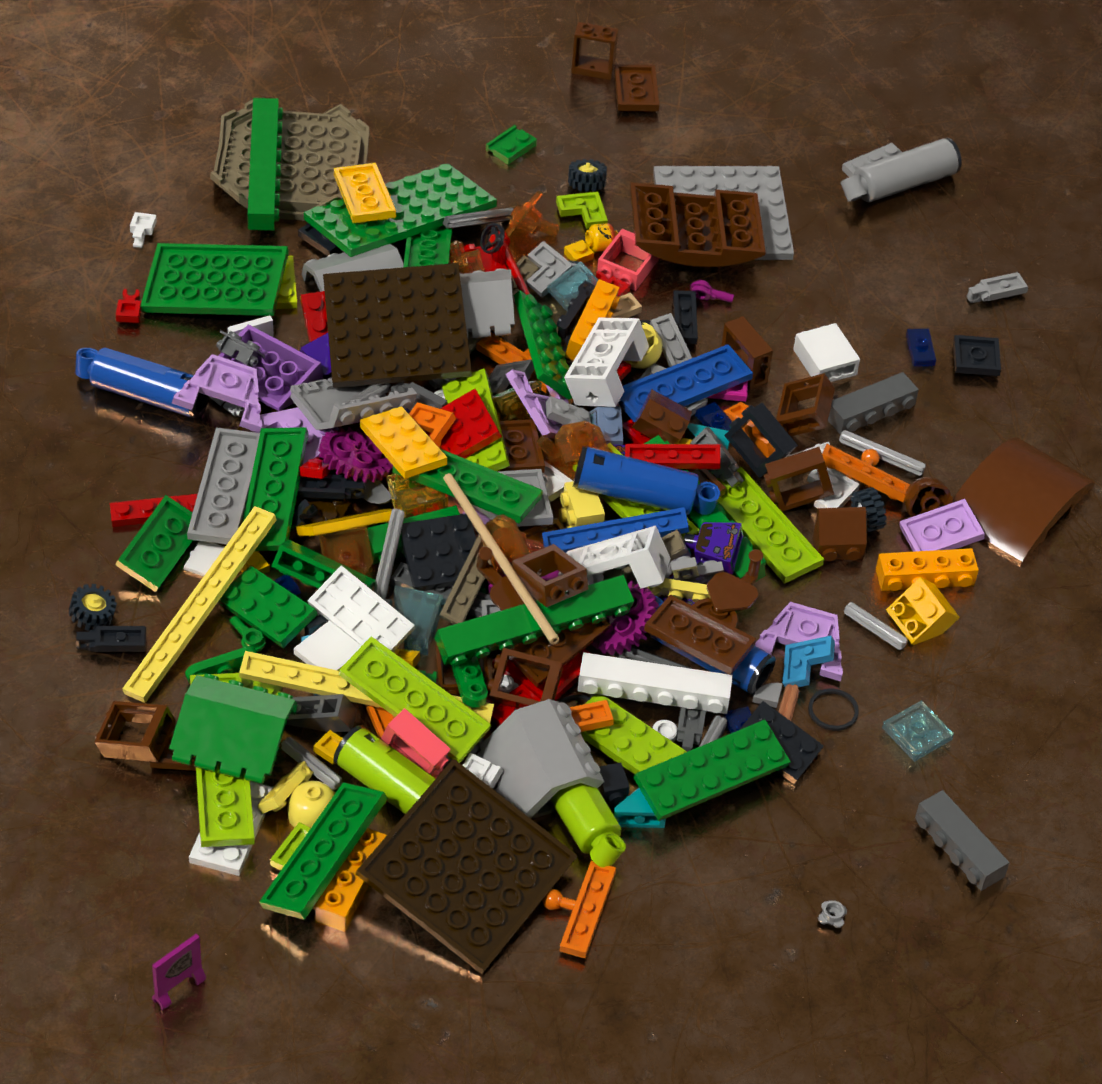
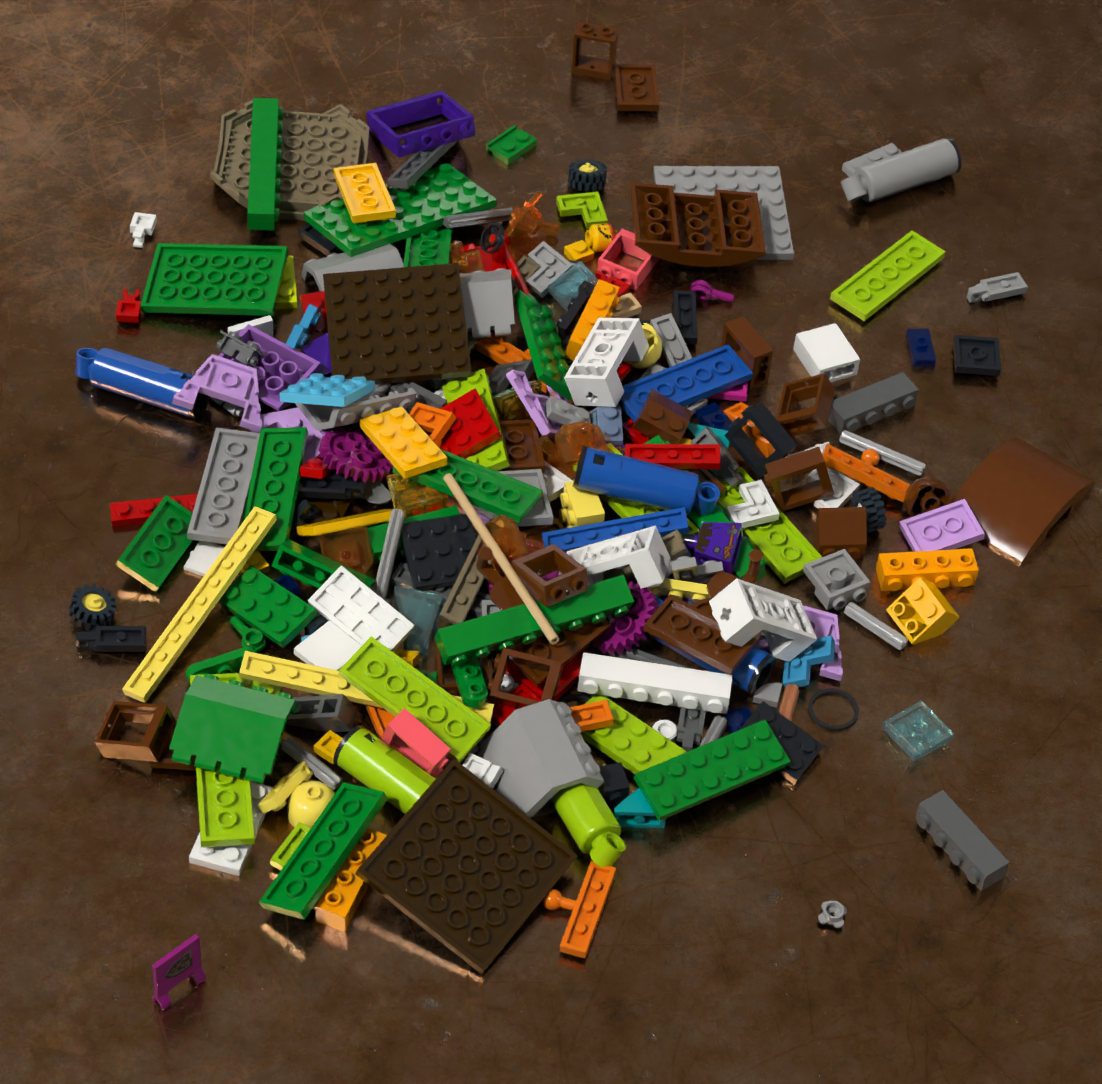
(300, 333): none -> dark azure plate
(327, 390): none -> medium azure plate
(416, 166): none -> dark grey plate
(458, 128): none -> dark purple window
(747, 609): none -> white plate
(757, 507): none -> white plate
(837, 580): none -> light grey plate
(887, 275): none -> lime plate

